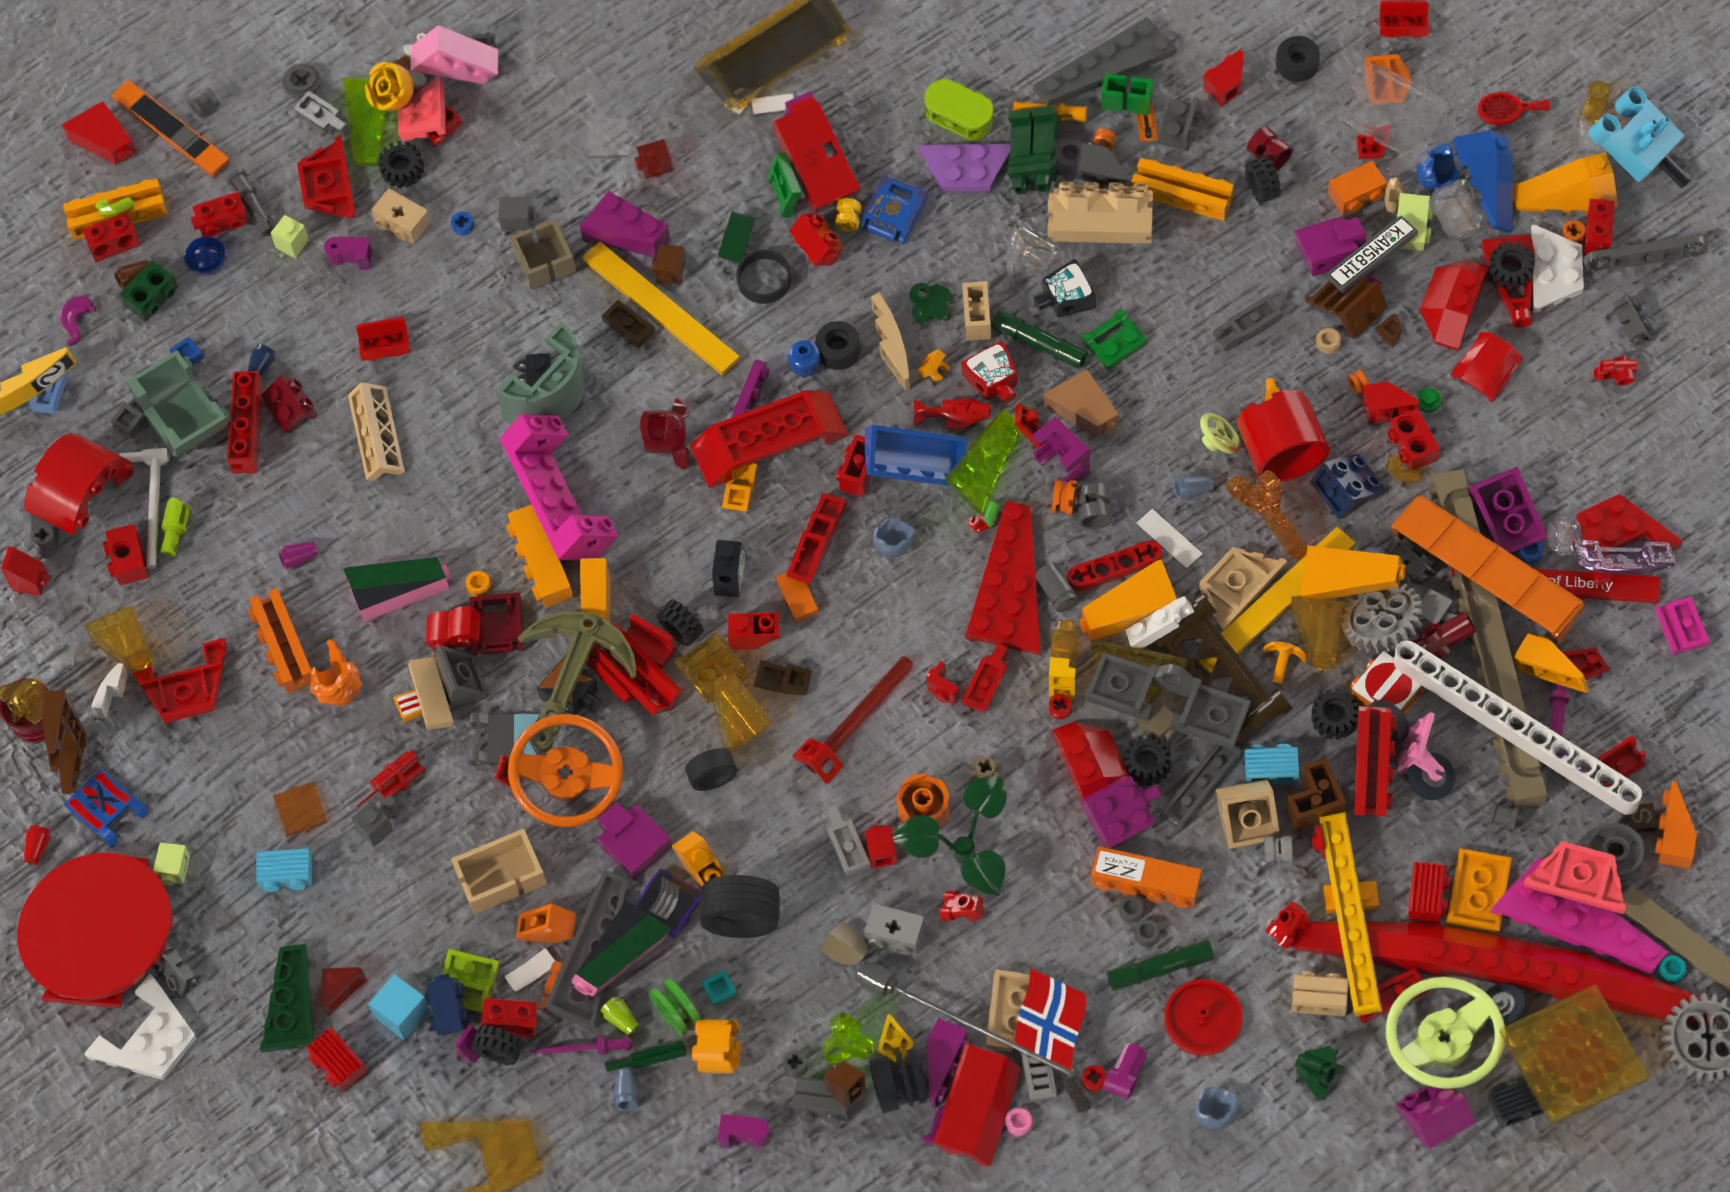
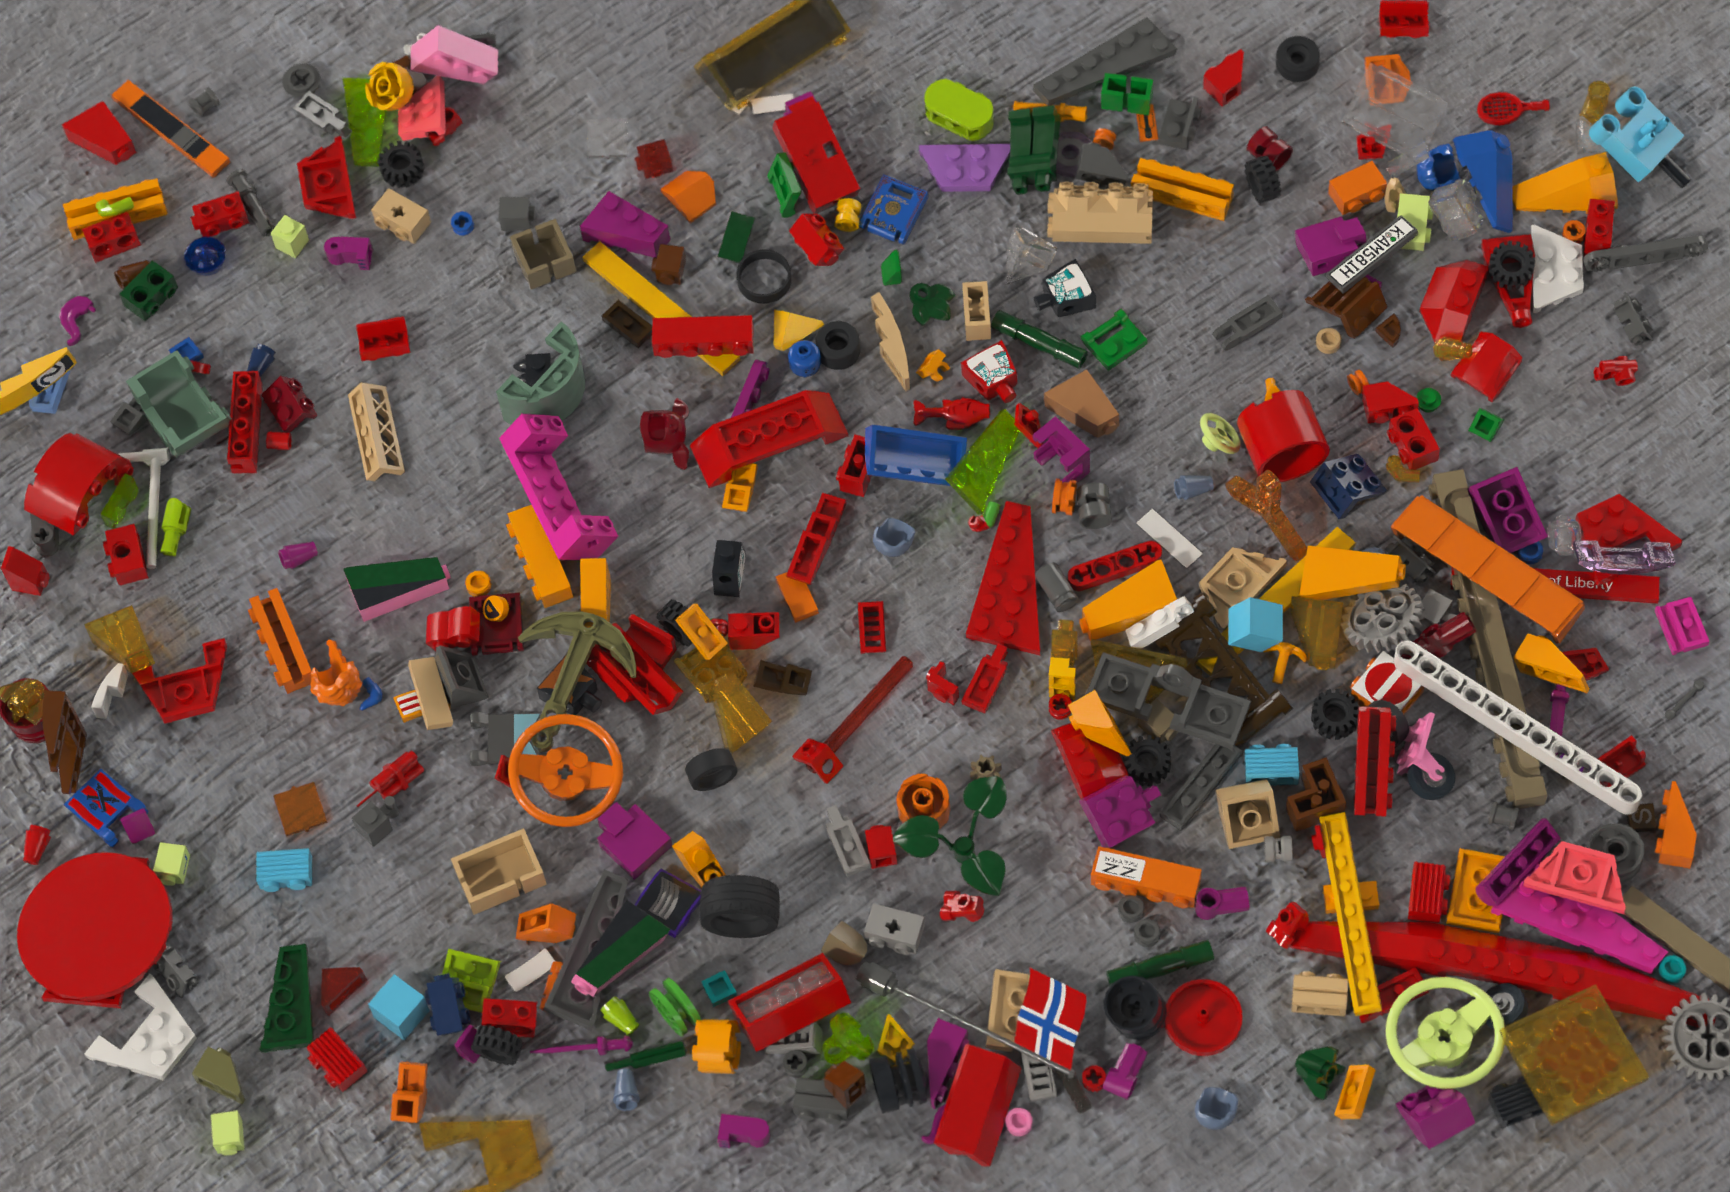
(122, 496): none -> clear neon green plate
(138, 826): none -> magenta slope
(200, 367): none -> red tile
(219, 1074): none -> olive slope
(227, 1132): none -> yellowish green brick
(278, 440): none -> red hinge
(375, 694): none -> blue animal
(411, 1092): none -> orange brick
(495, 608): none -> light orange tile
(691, 194): none -> orange slope
(701, 631): none -> light orange plate
(703, 336): none -> red brick
(721, 625): none -> red arm
(789, 1002): none -> red brick
(792, 328): none -> yellow slope
(812, 1047): none -> light grey slope
(867, 607): none -> red slope
(891, 269): none -> green slope
(1097, 722): none -> light orange slope
(1131, 994): none -> black wheel
(1224, 902): none -> magenta piece
(1255, 624): none -> medium azure head
(1355, 1092): none -> light orange plate
(1451, 349): none -> clear yellow cone
(1486, 424): none -> green slope
(1517, 863): none -> magenta brick

